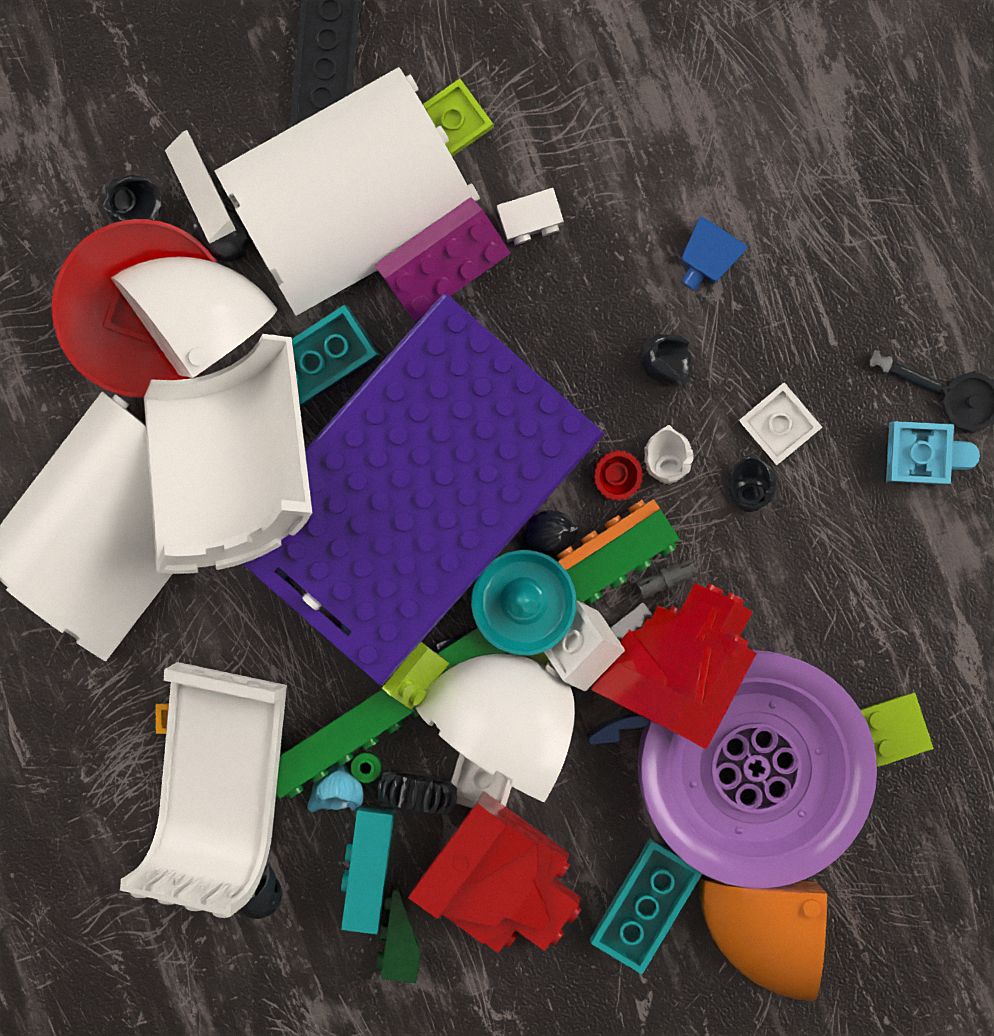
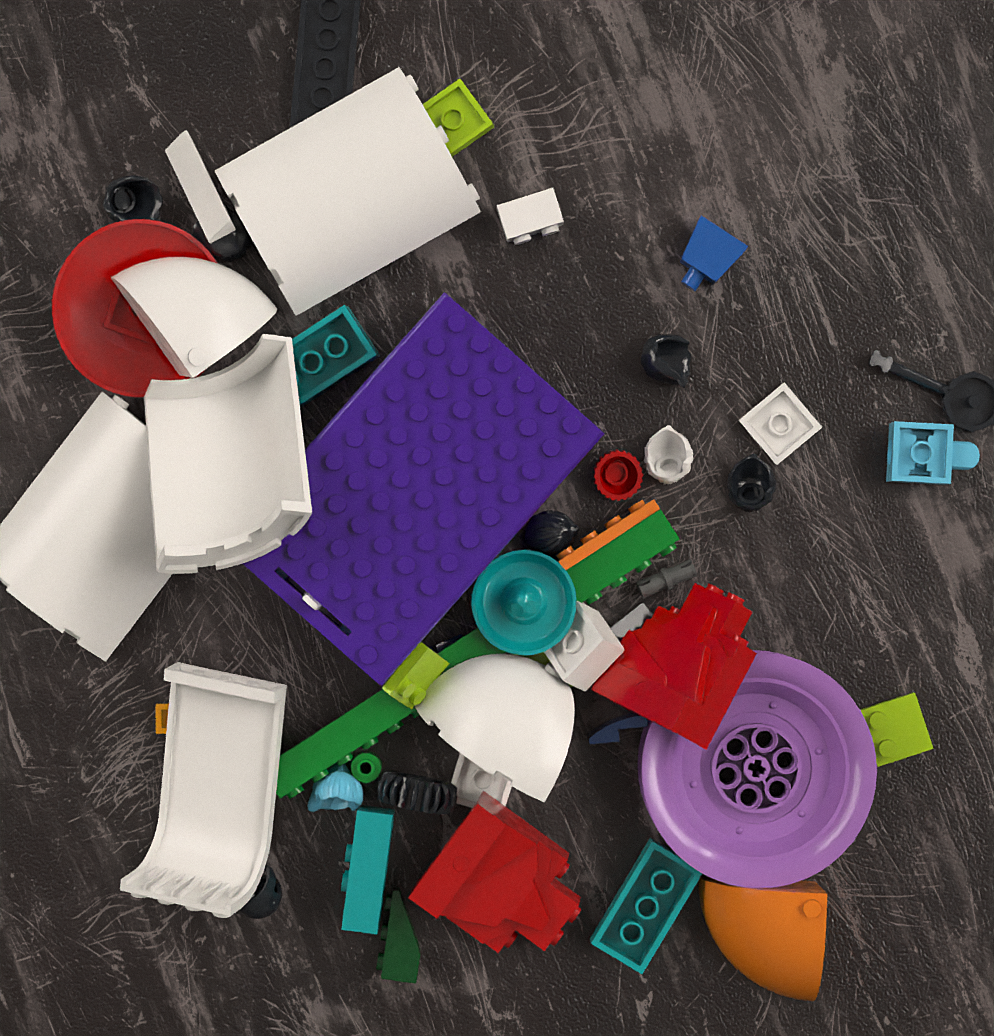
(442, 258): magenta brick -> none

